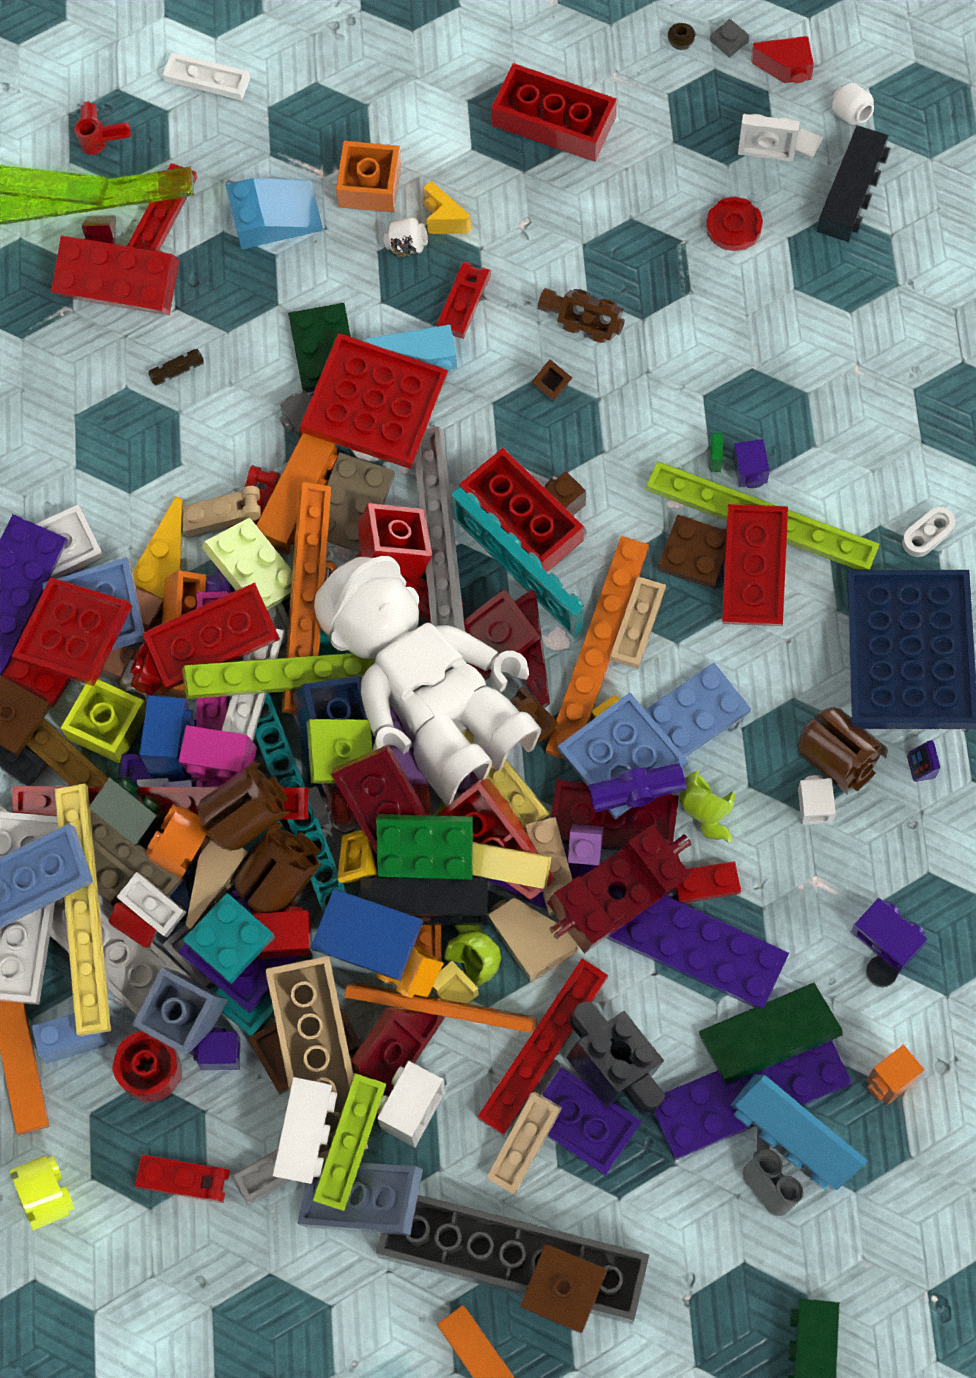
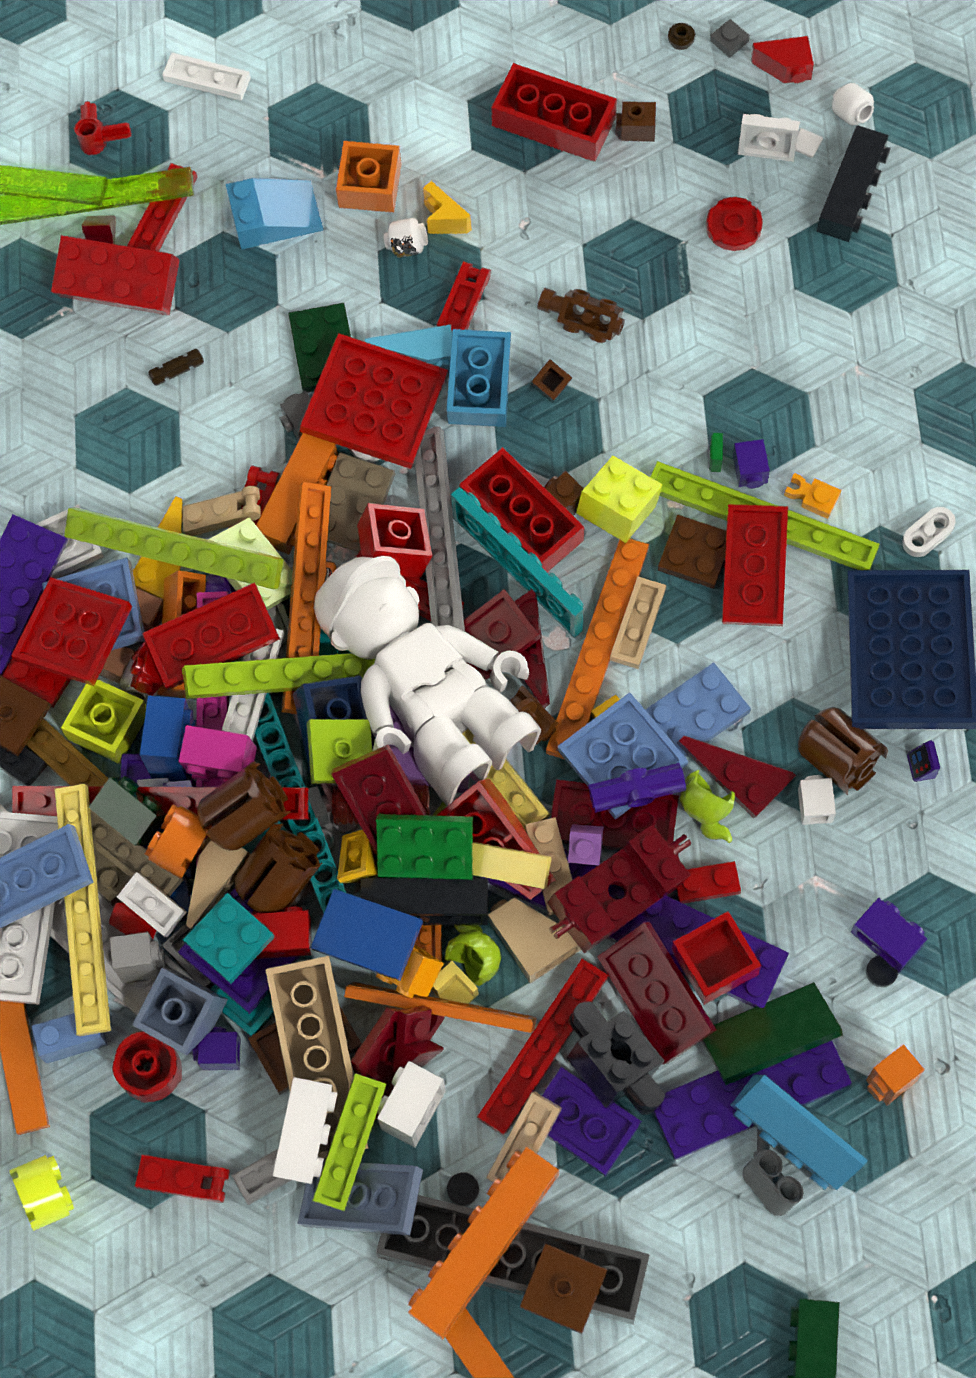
(136, 957): none -> light grey brick
(174, 548): none -> lime plate
(413, 1038): none -> dark red slope
(463, 1189): none -> black piece
(479, 378): none -> dark azure slope
(483, 1242): none -> orange brick
(619, 499): none -> neon yellow brick
(637, 121): none -> reddish brown brick
(656, 992): none -> dark red plate
(716, 958): none -> red piece
(750, 779): none -> dark red wing
(816, 497): none -> light orange plate

